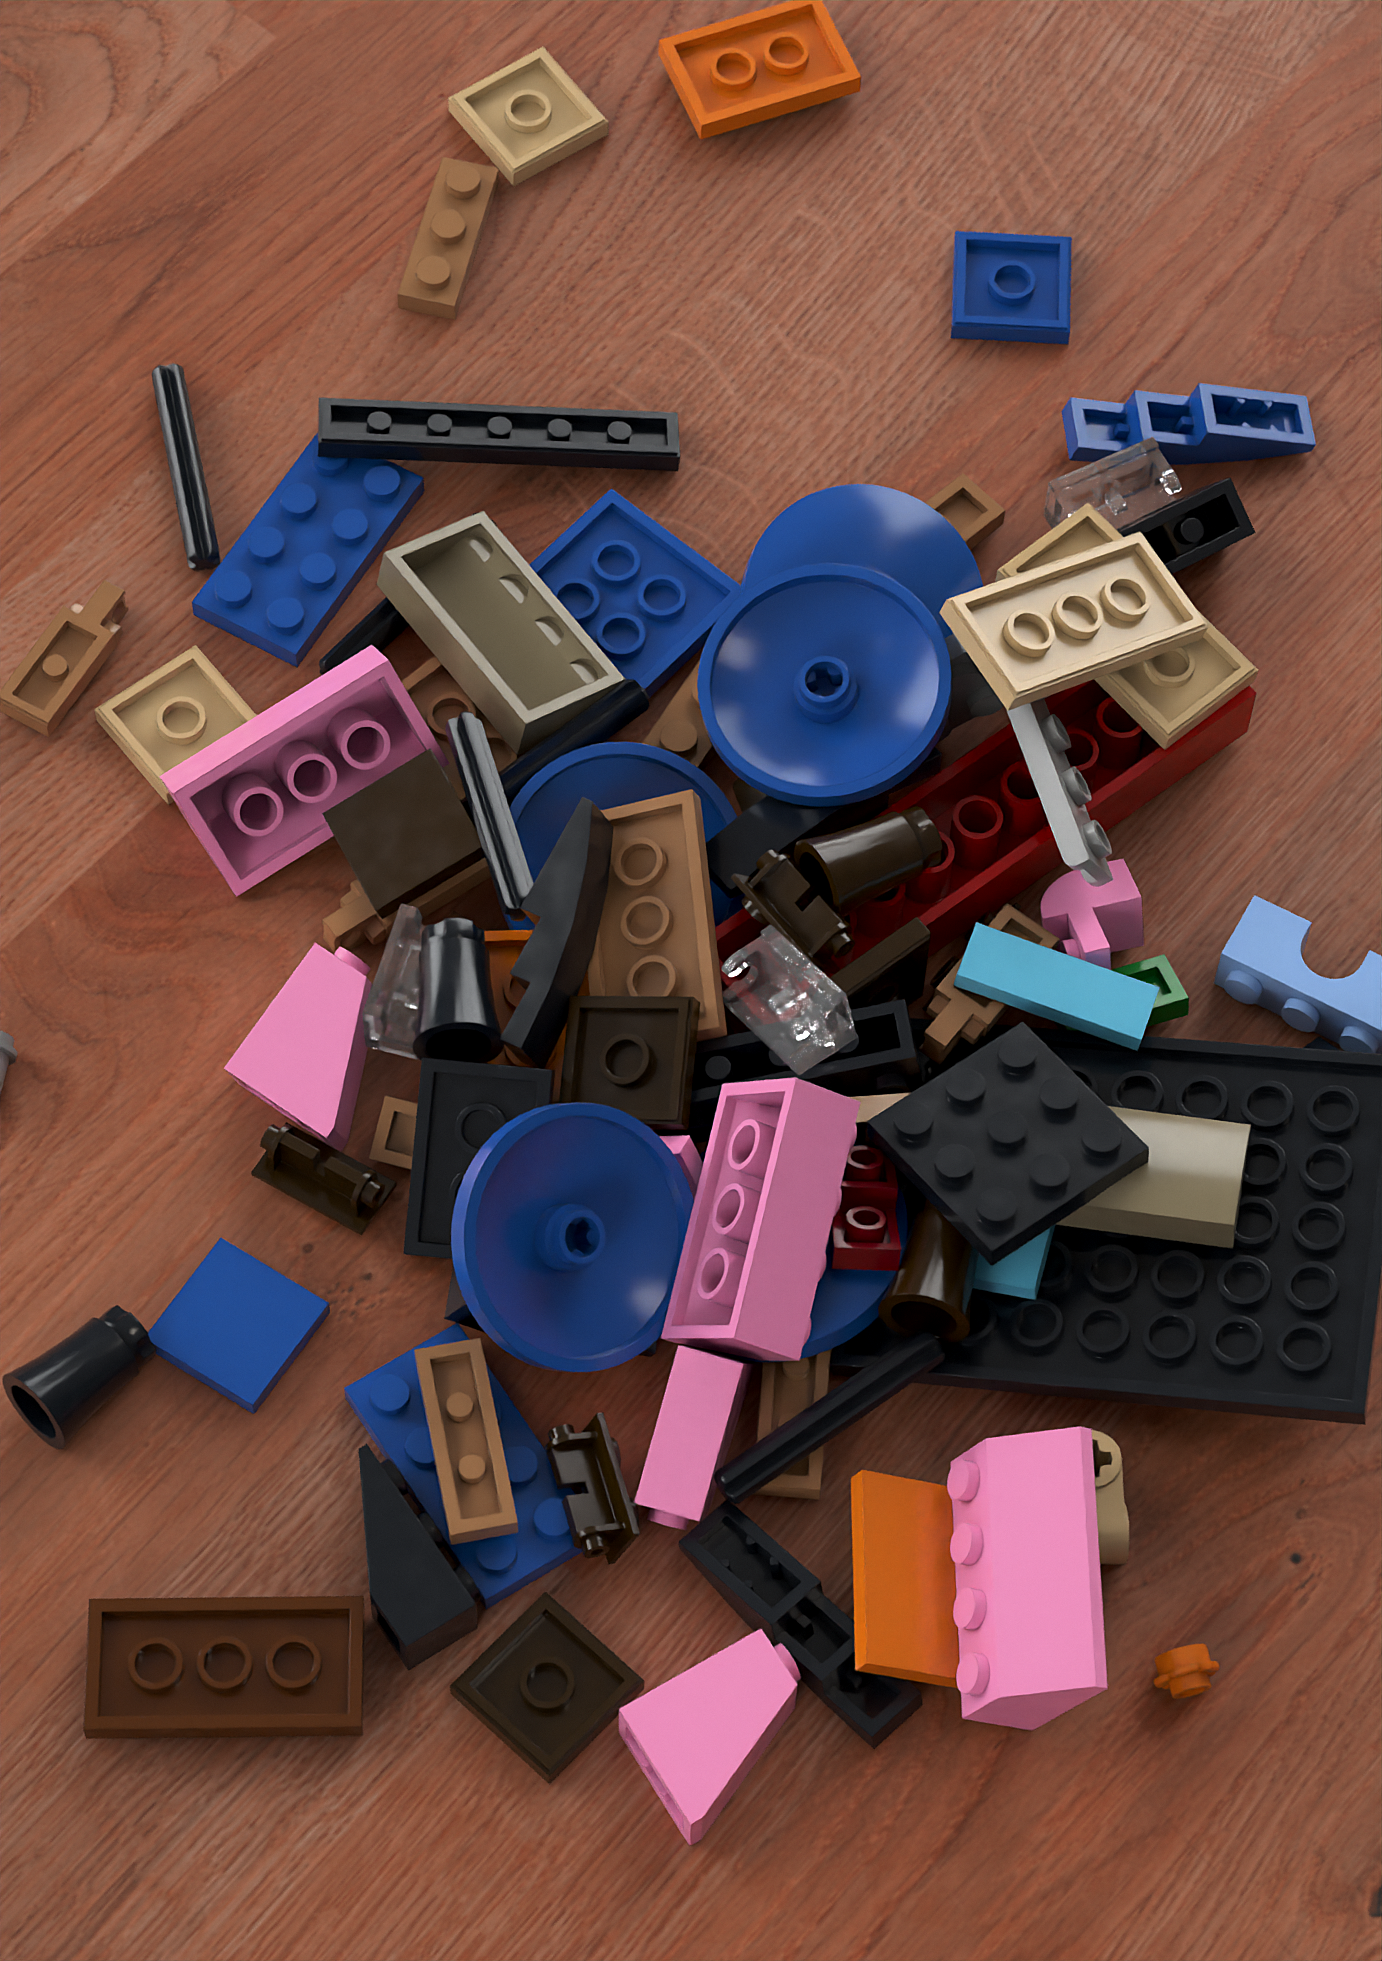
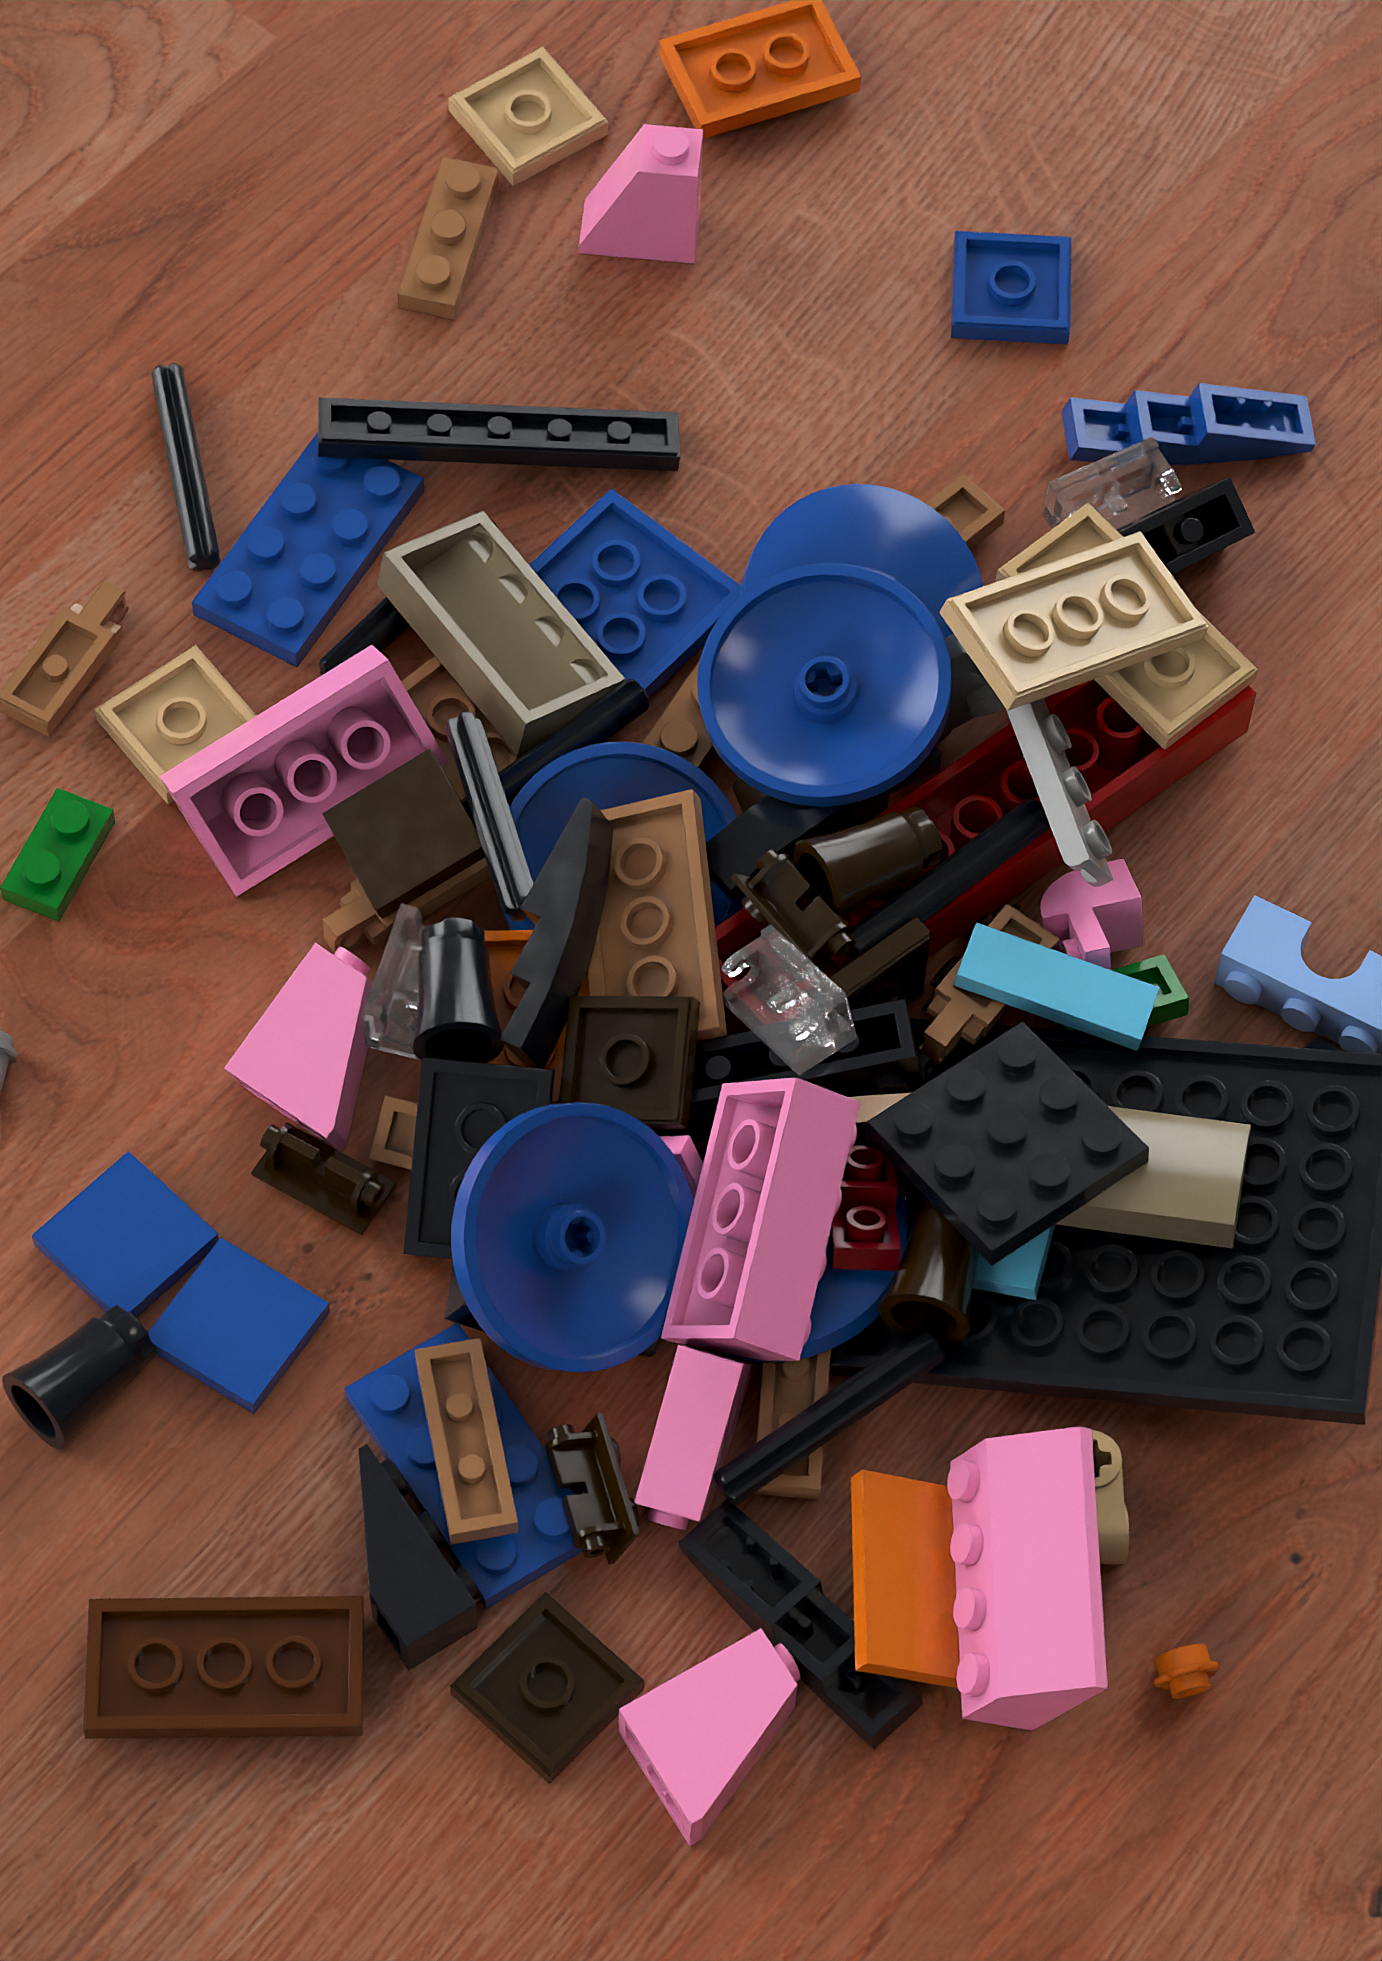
(57, 854): none -> green plate
(125, 1237): none -> blue tile
(648, 199): none -> bright pink slope
(953, 875): none -> black axle

